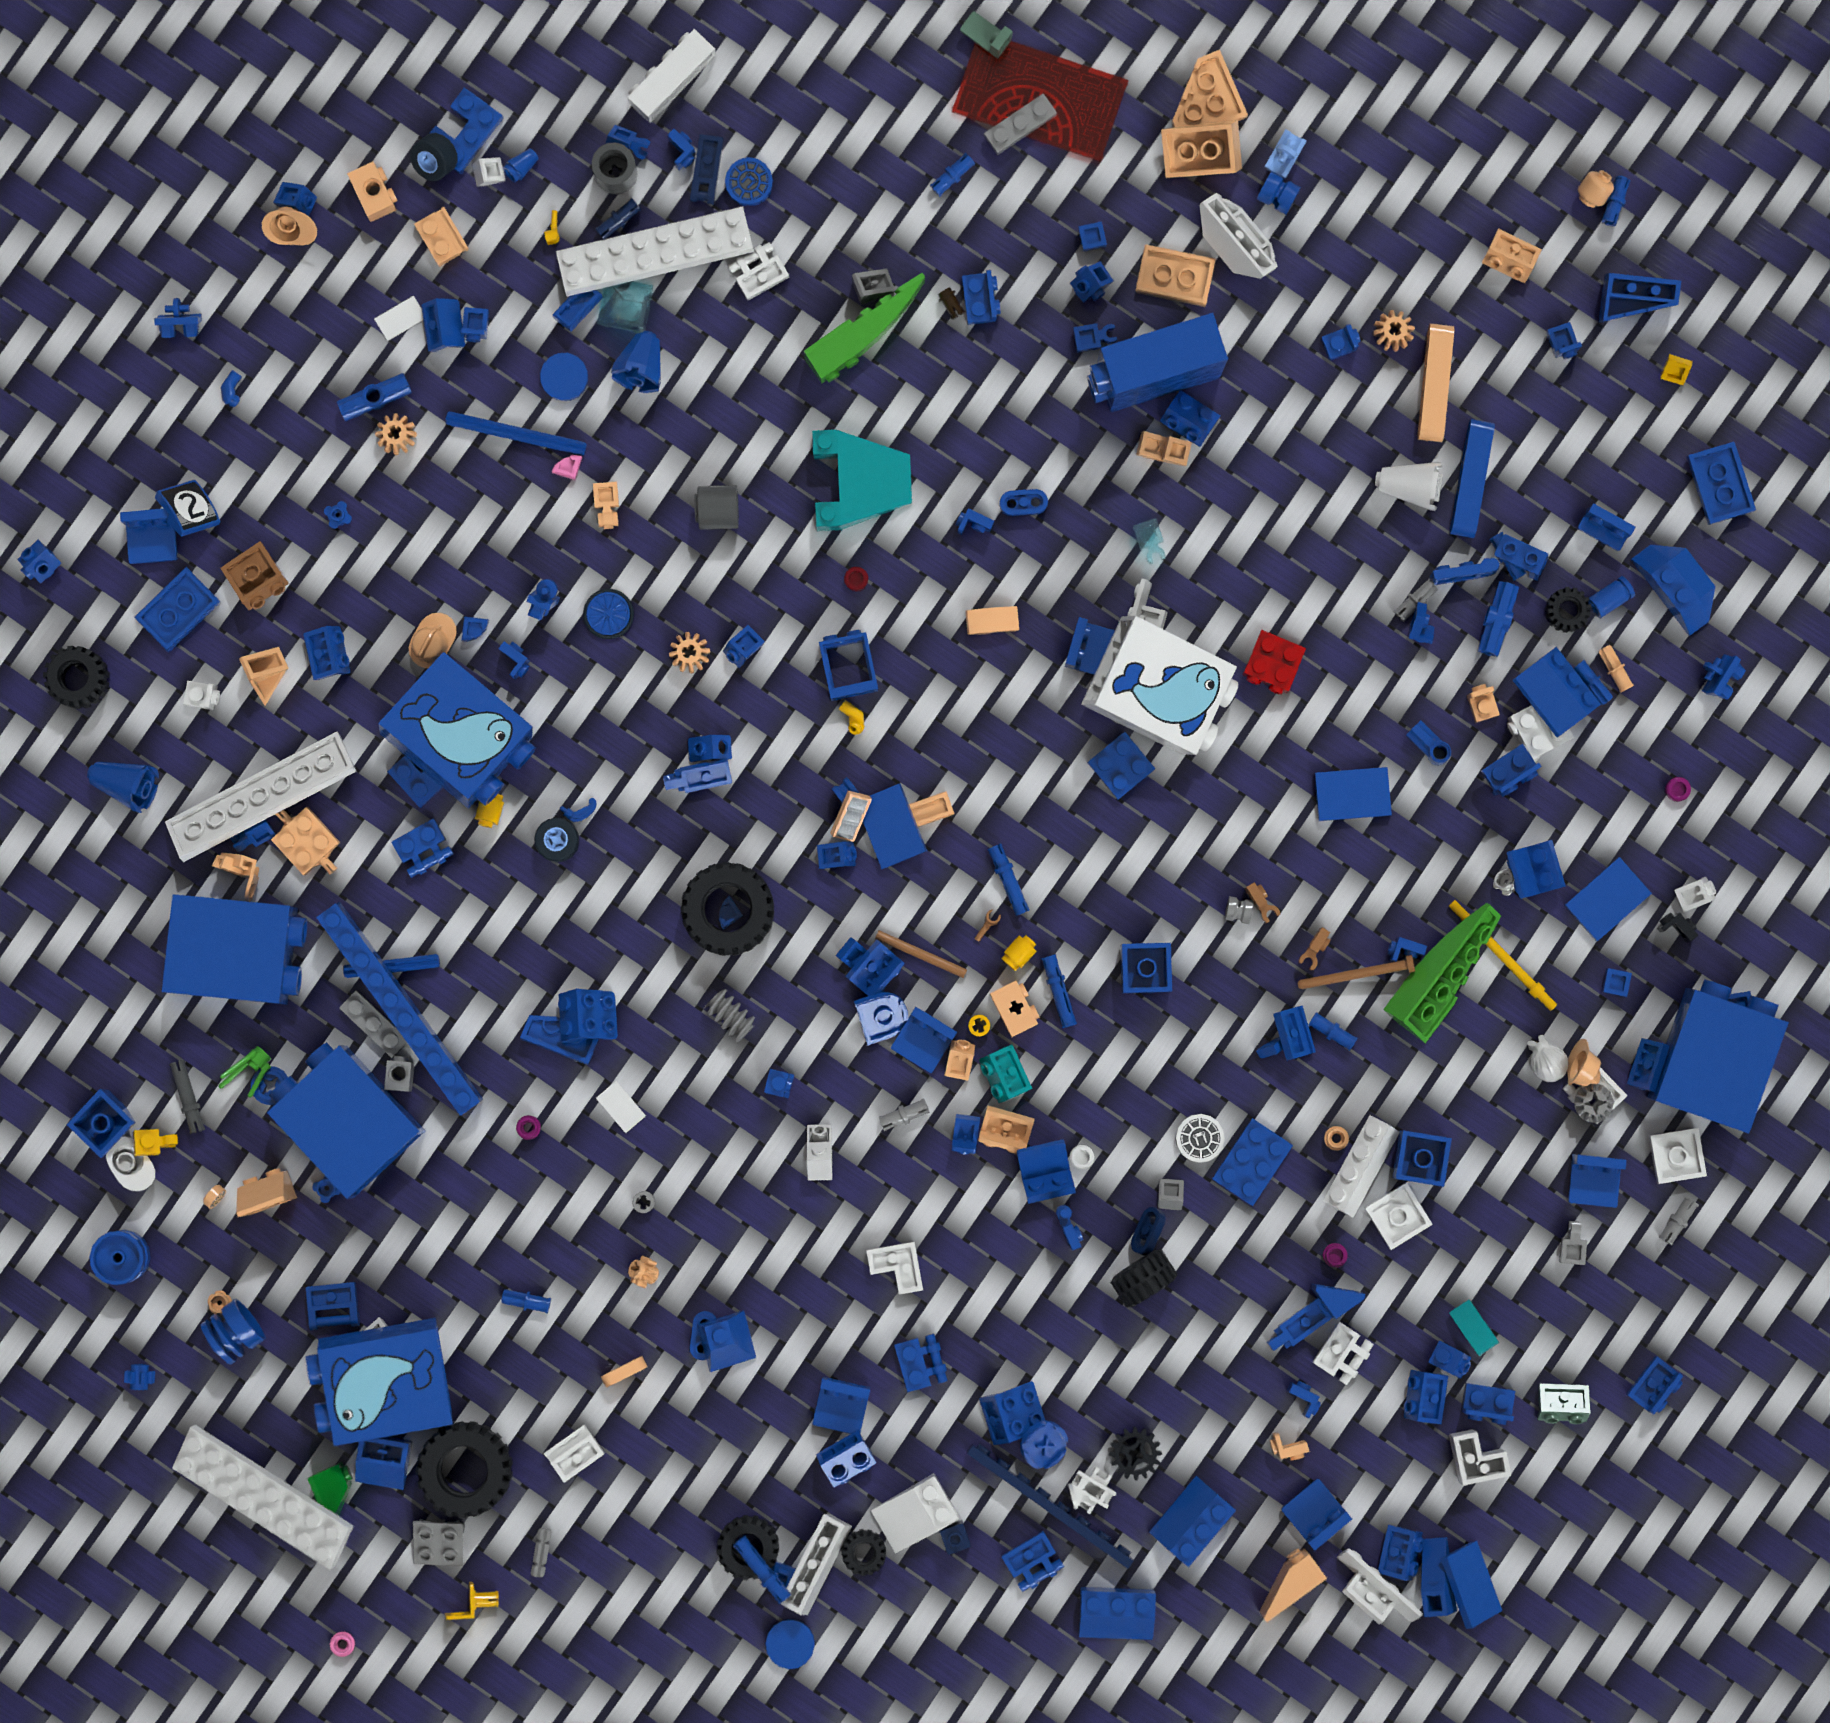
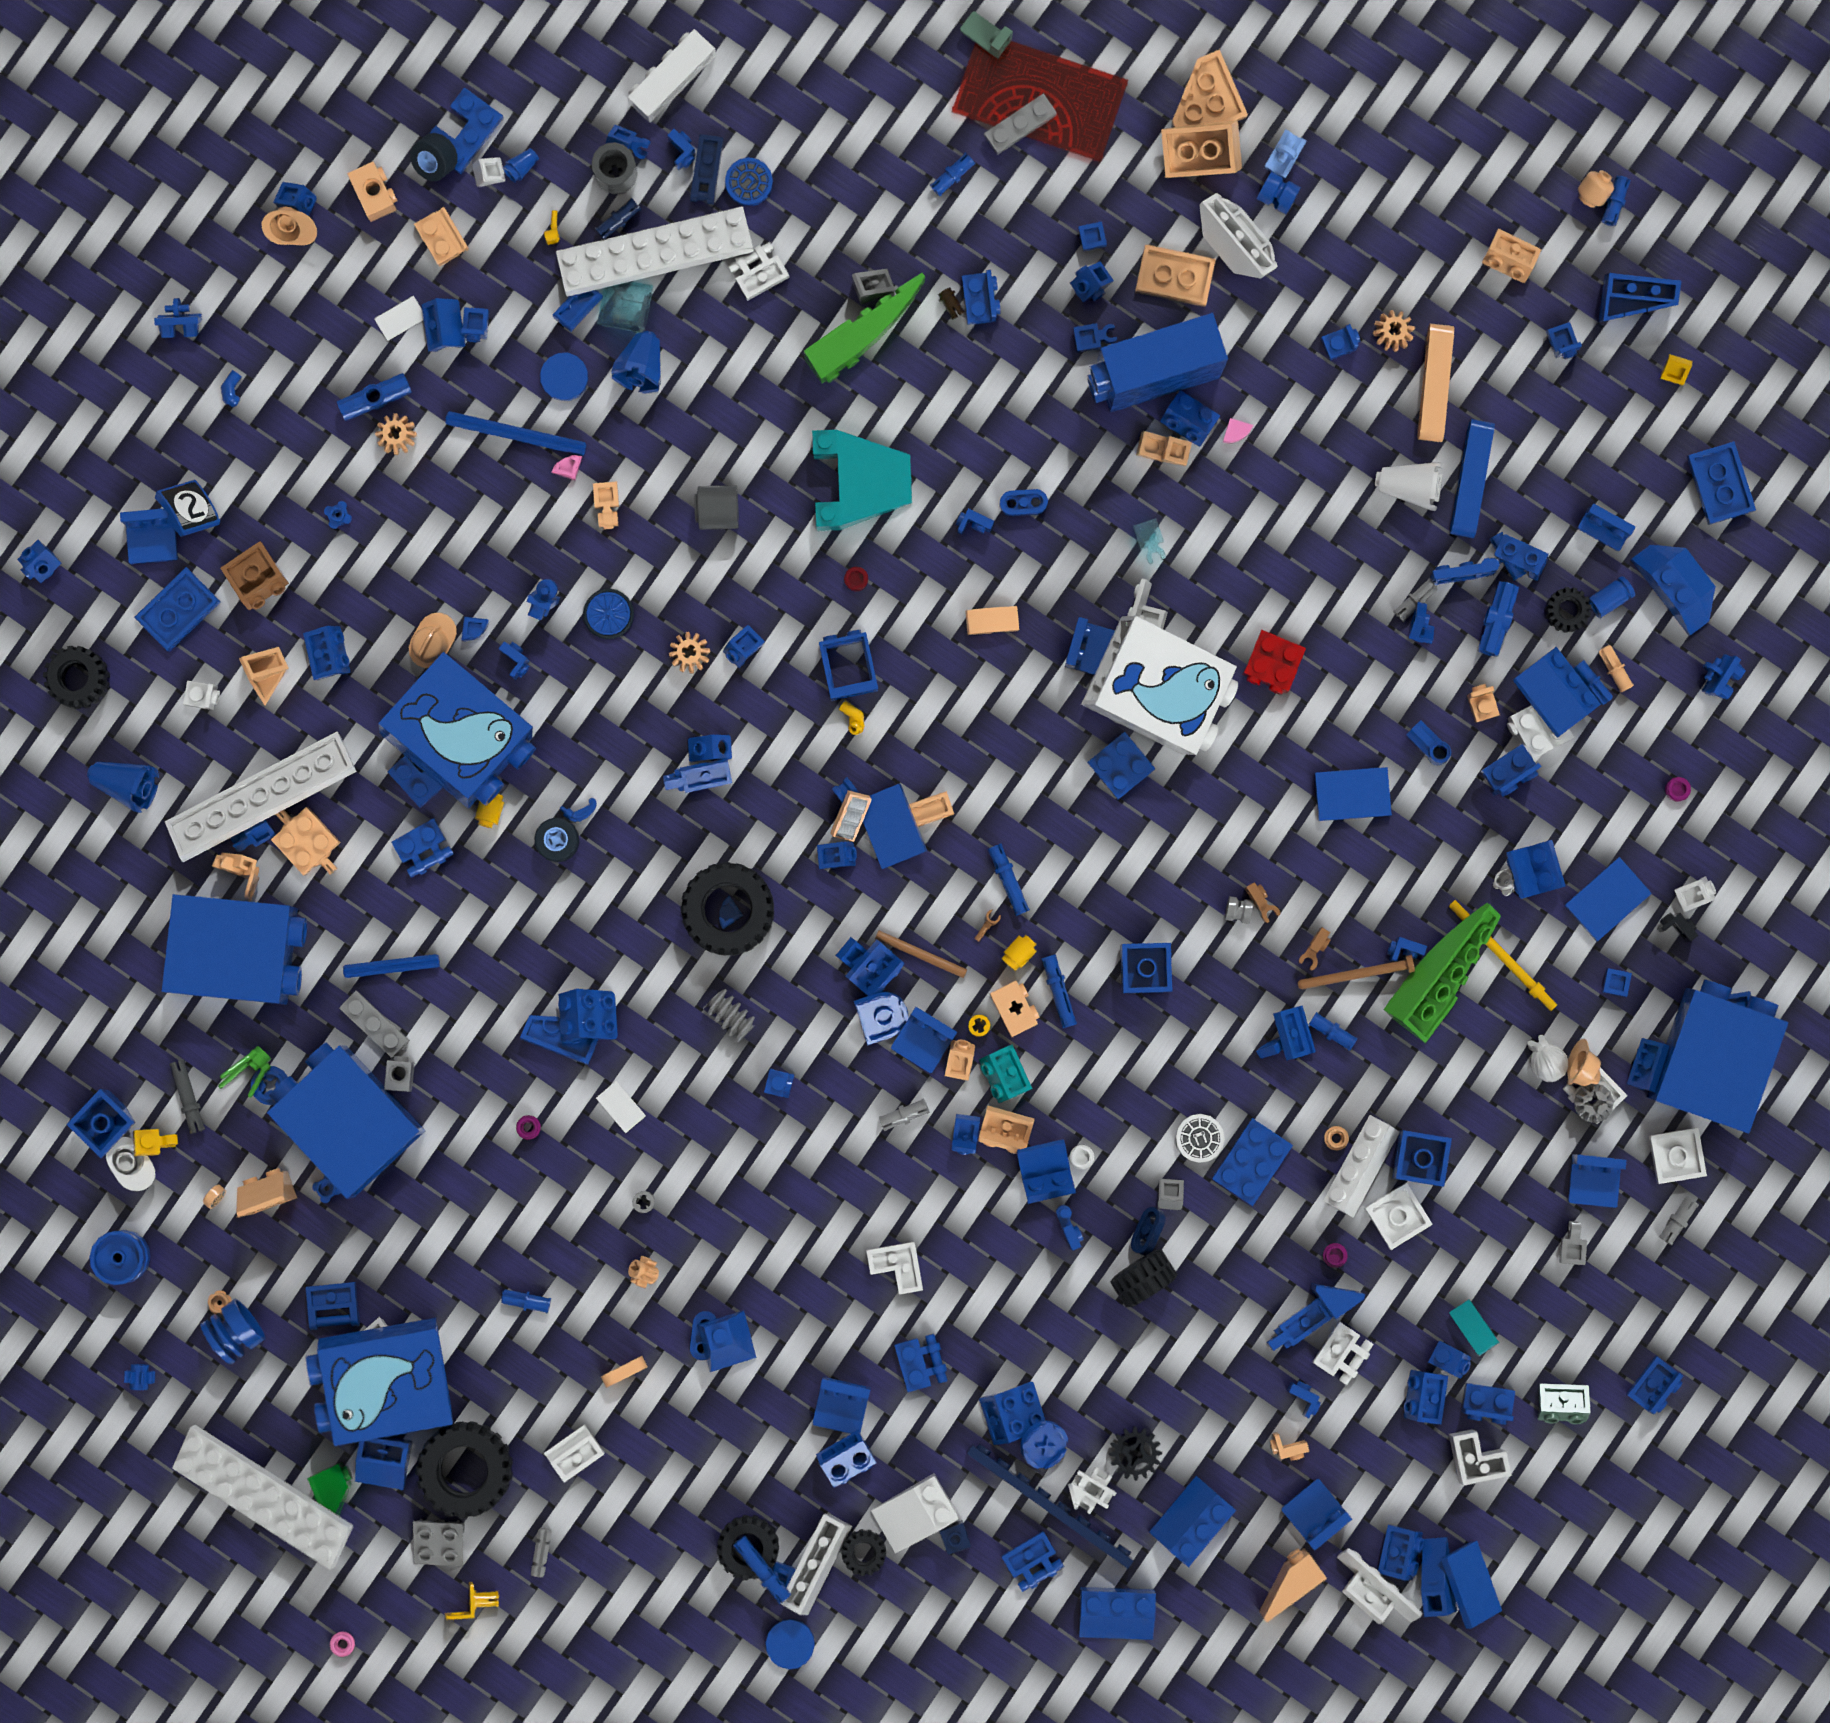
(399, 1008): blue brick -> none
(819, 1152): white slope -> none
(1236, 431): none -> bright pink tile

